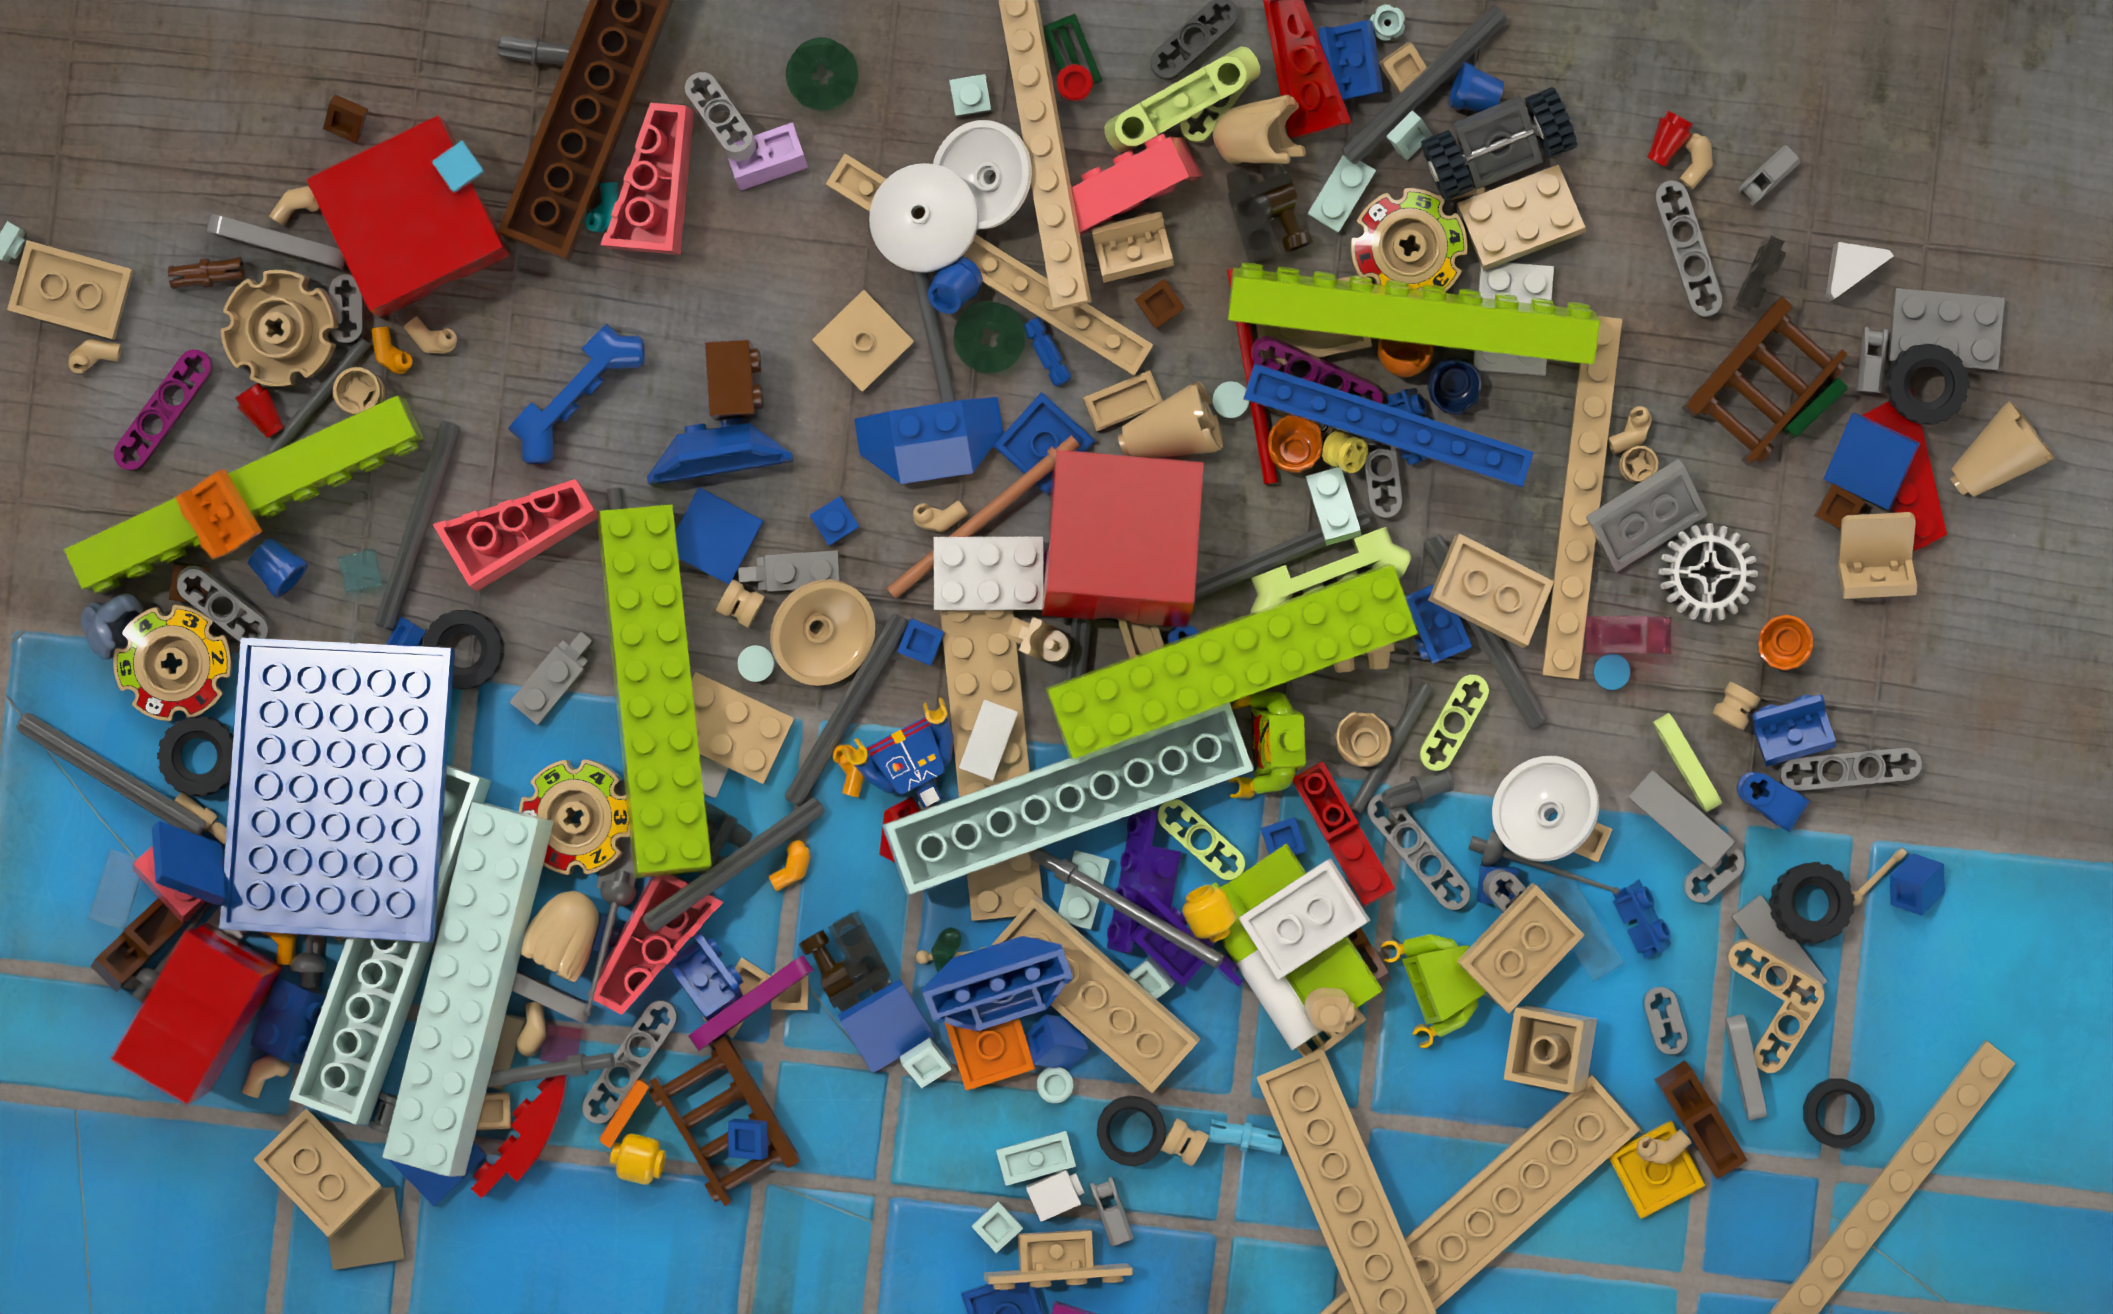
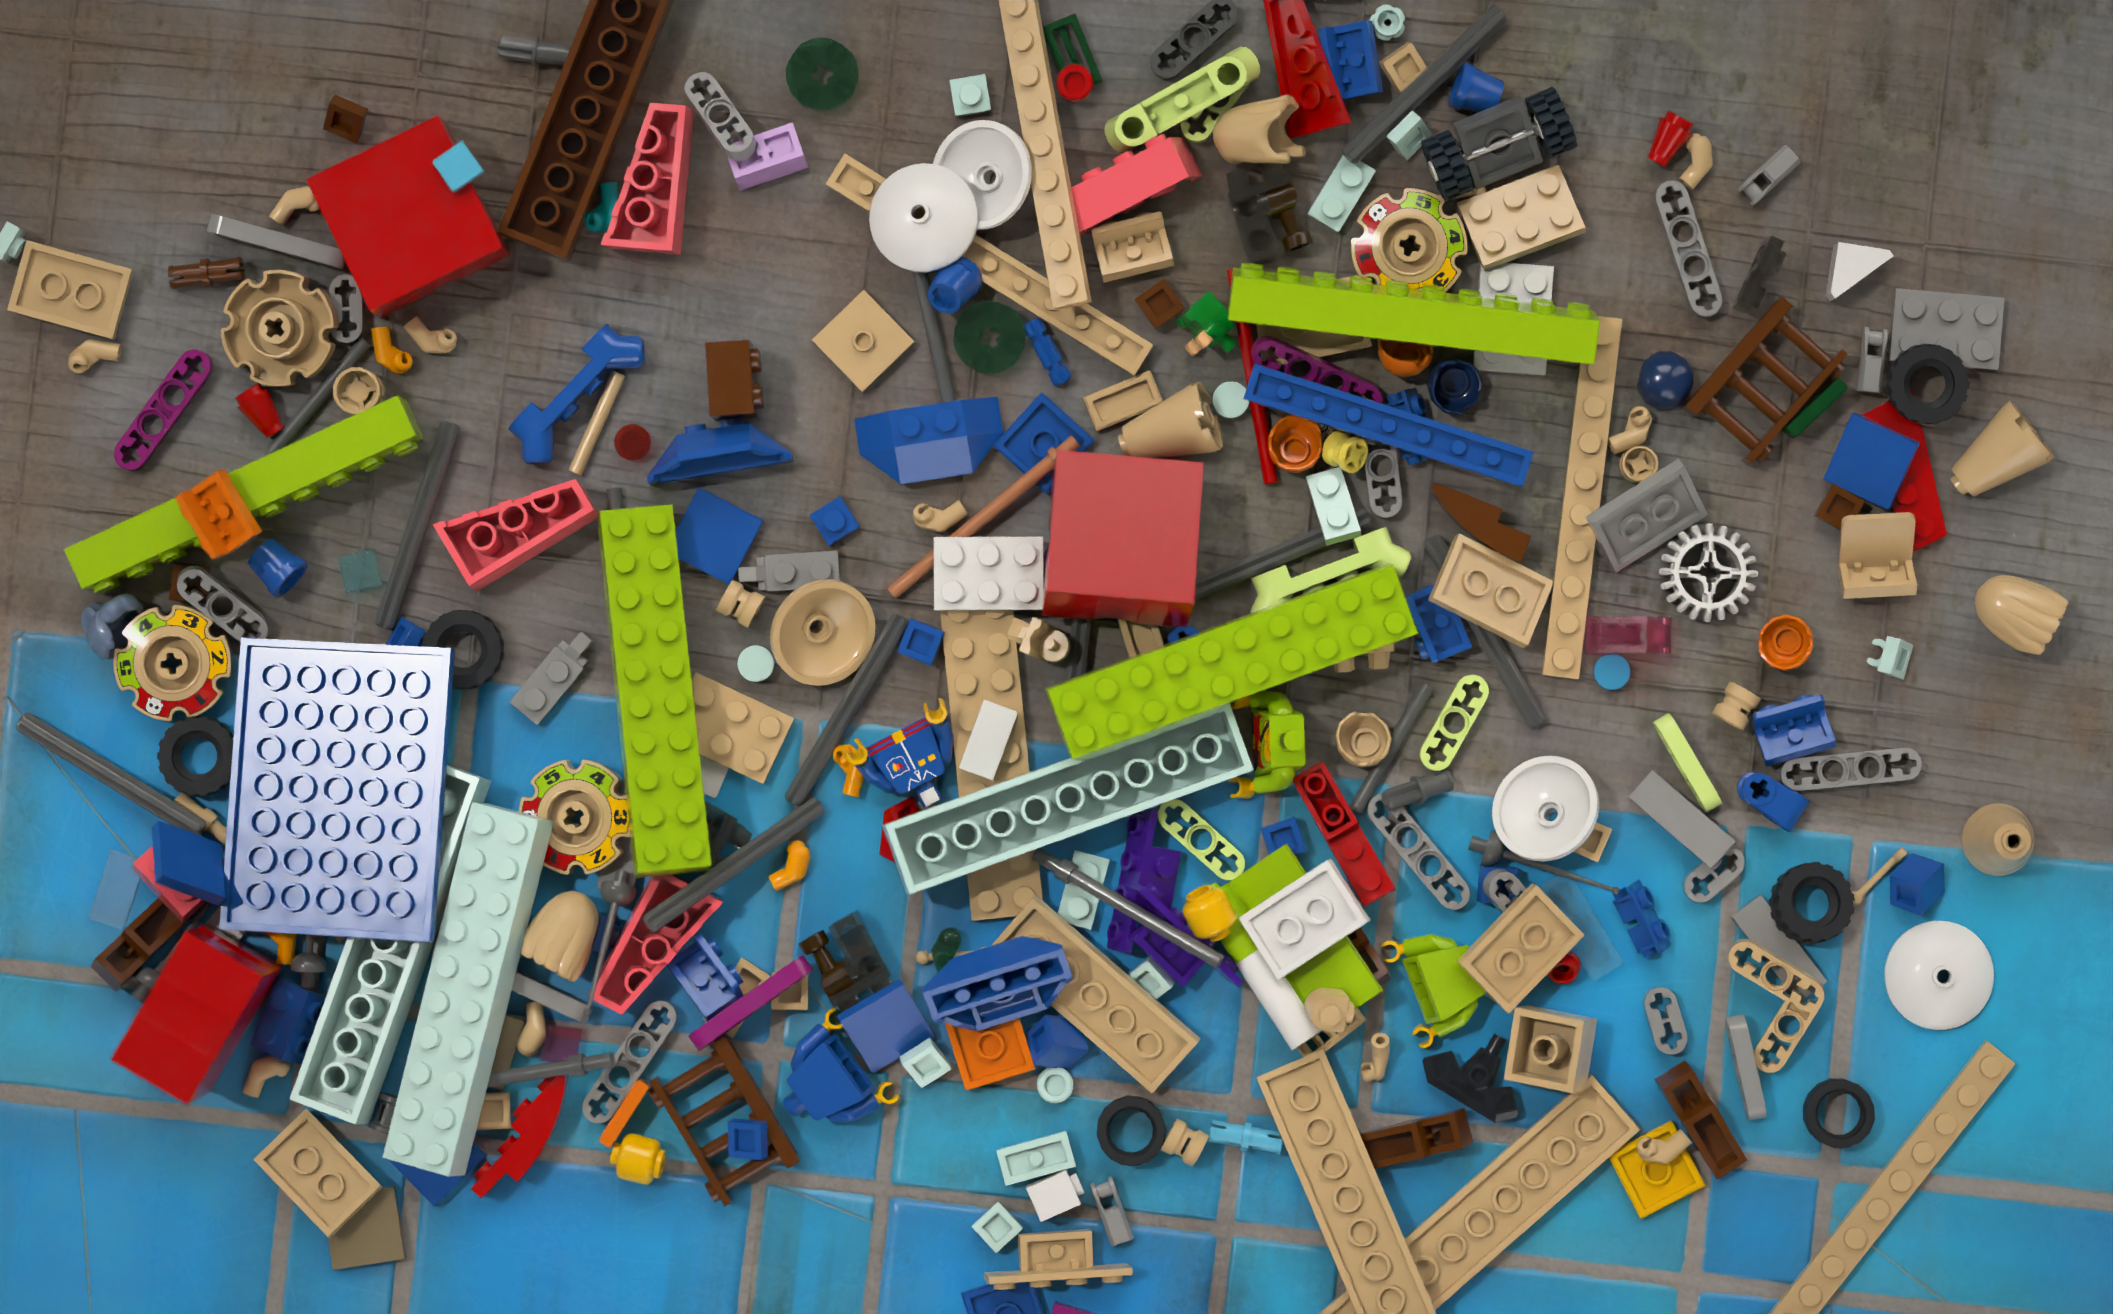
(596, 423): none -> tan bar
(632, 442): none -> clear red plate
(829, 1079): none -> blue torso
(1209, 325): none -> green piece
(1380, 1055): none -> tan arm
(1418, 1138): none -> reddish brown slope
(1474, 1081): none -> black piece
(1481, 522): none -> reddish brown slope
(1566, 969): none -> red plate
(1665, 380): none -> dark blue hair
(1894, 657): none -> light aqua tile
(1913, 972): none -> white dish
(1986, 839): none -> tan cone
(2020, 612): none -> tan hair

